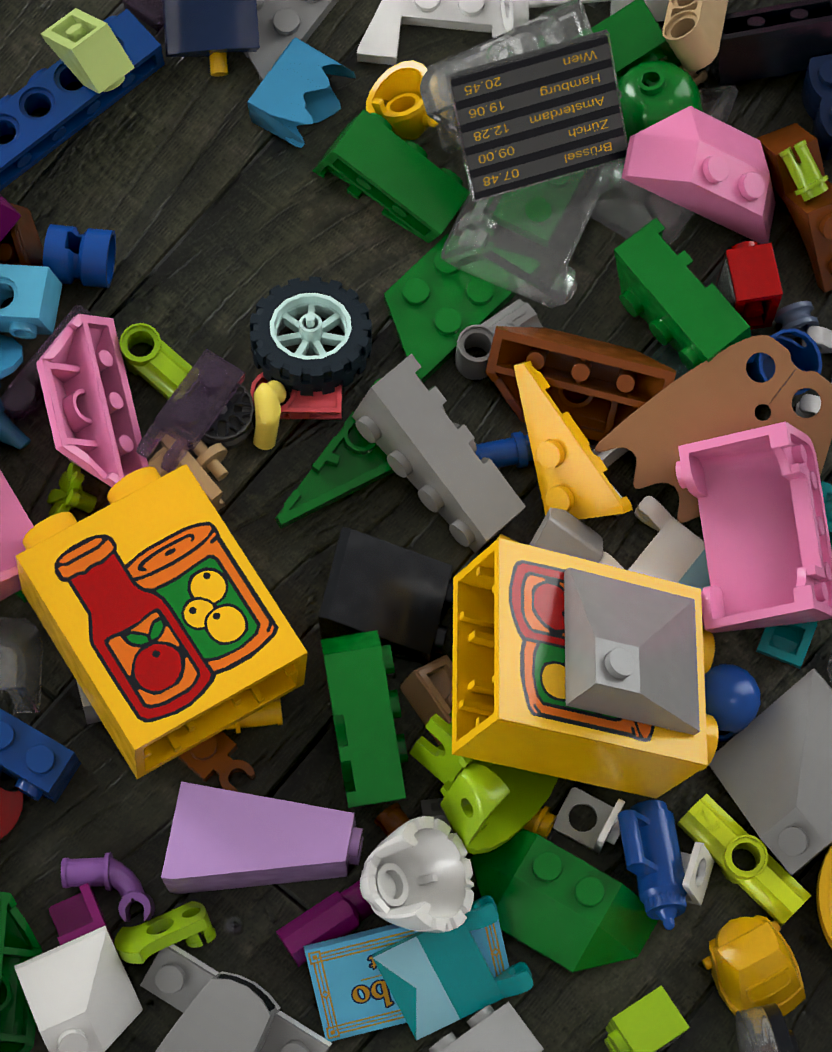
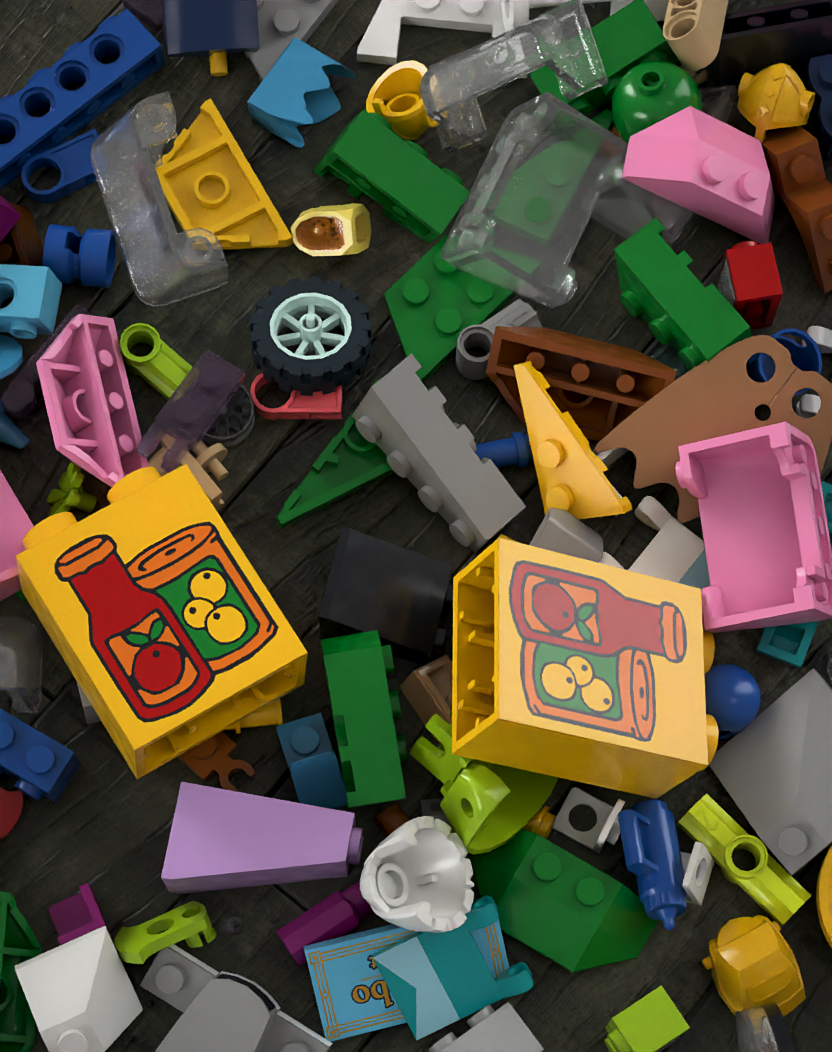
(72, 162): none -> blue piece
(89, 50): yellowish green slope -> none
(109, 873): medium lavender piece -> none
(158, 259): none -> clear windscreen
(216, 188): none -> yellow wing
(267, 413): light yellow arm -> none
(312, 762): none -> dark azure slope
(332, 230): none -> rock
(538, 115): piece -> none
(630, 652): light grey slope -> none
(774, 99): none -> yellow helmet
(796, 316): sand blue bush -> none
(804, 174): lime pin -> none

